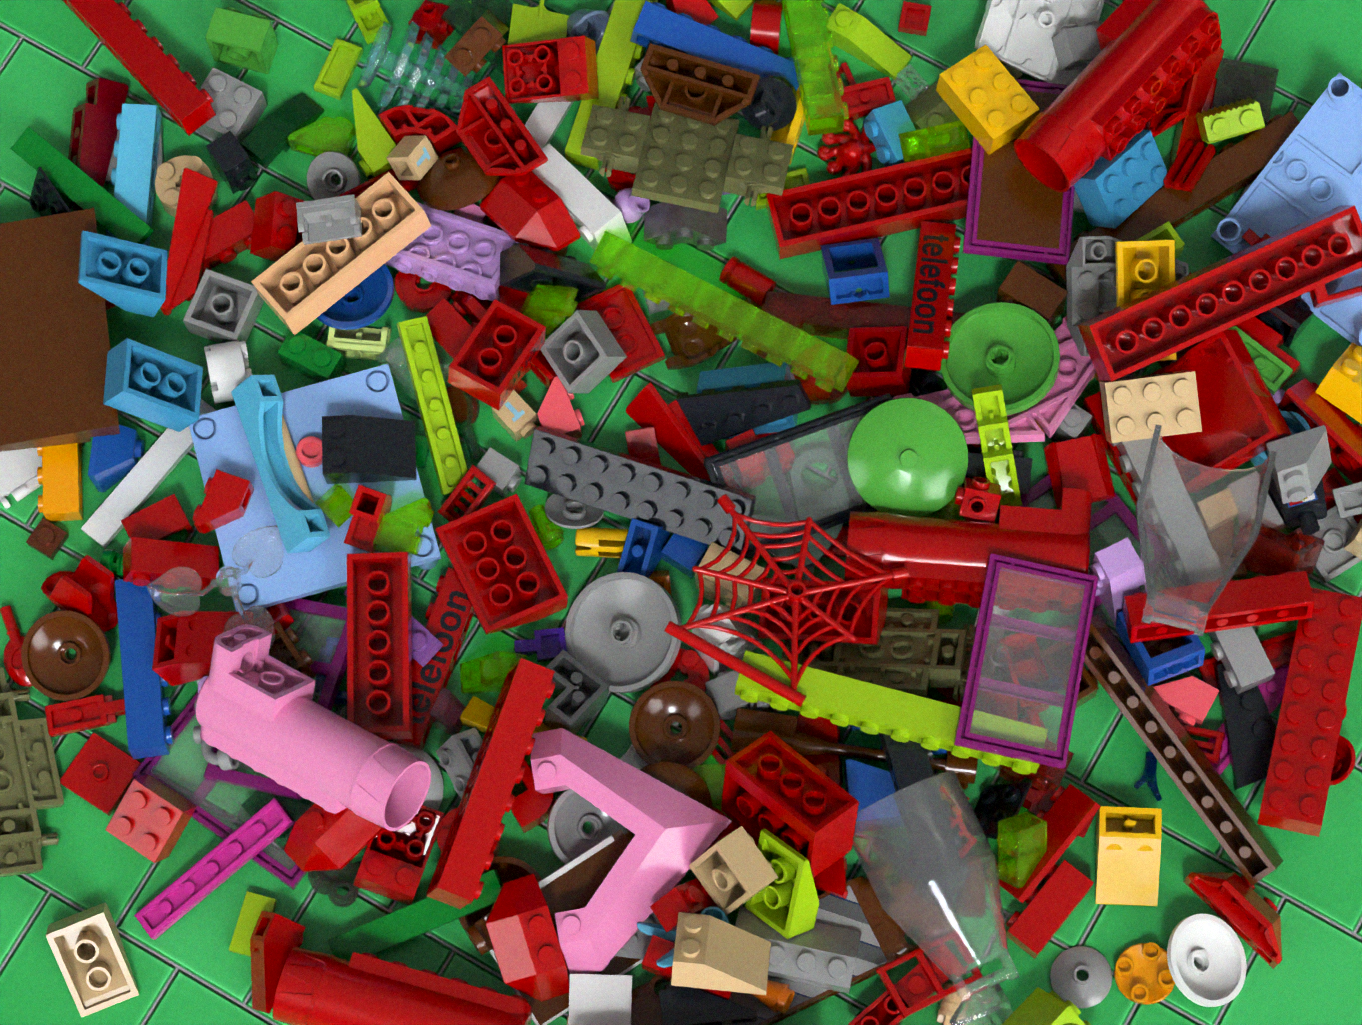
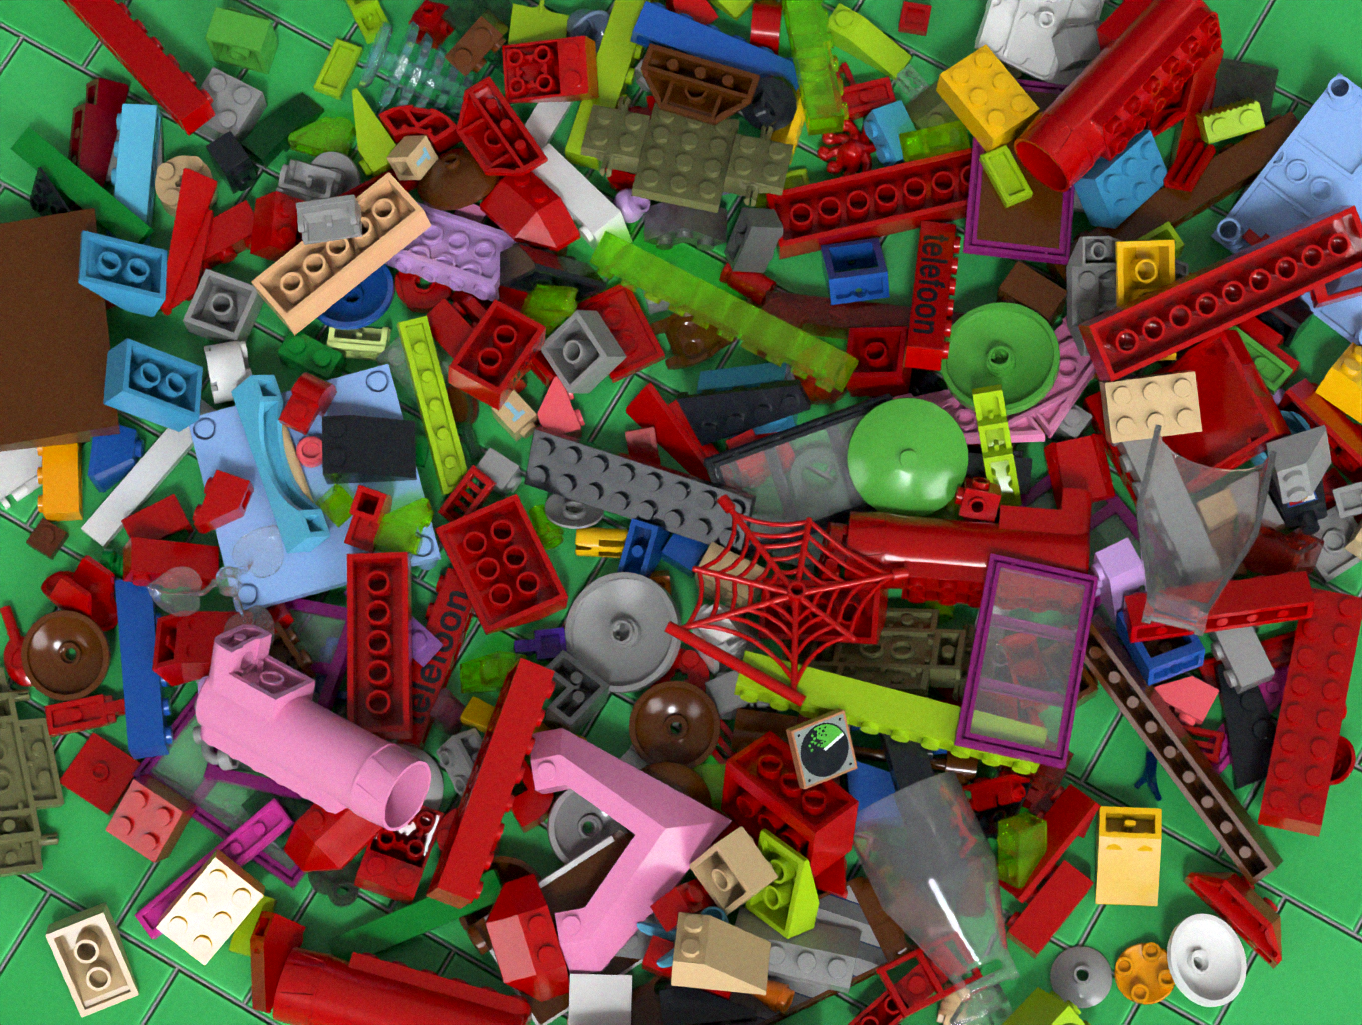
(210, 907): none -> brick
(309, 181): none -> light grey hinge
(309, 398): none -> red brick
(753, 240): none -> dark grey brick
(821, 748): none -> tile
(839, 533): none -> red plate
(1006, 176): none -> lime tile
(1006, 786): none -> red hinge

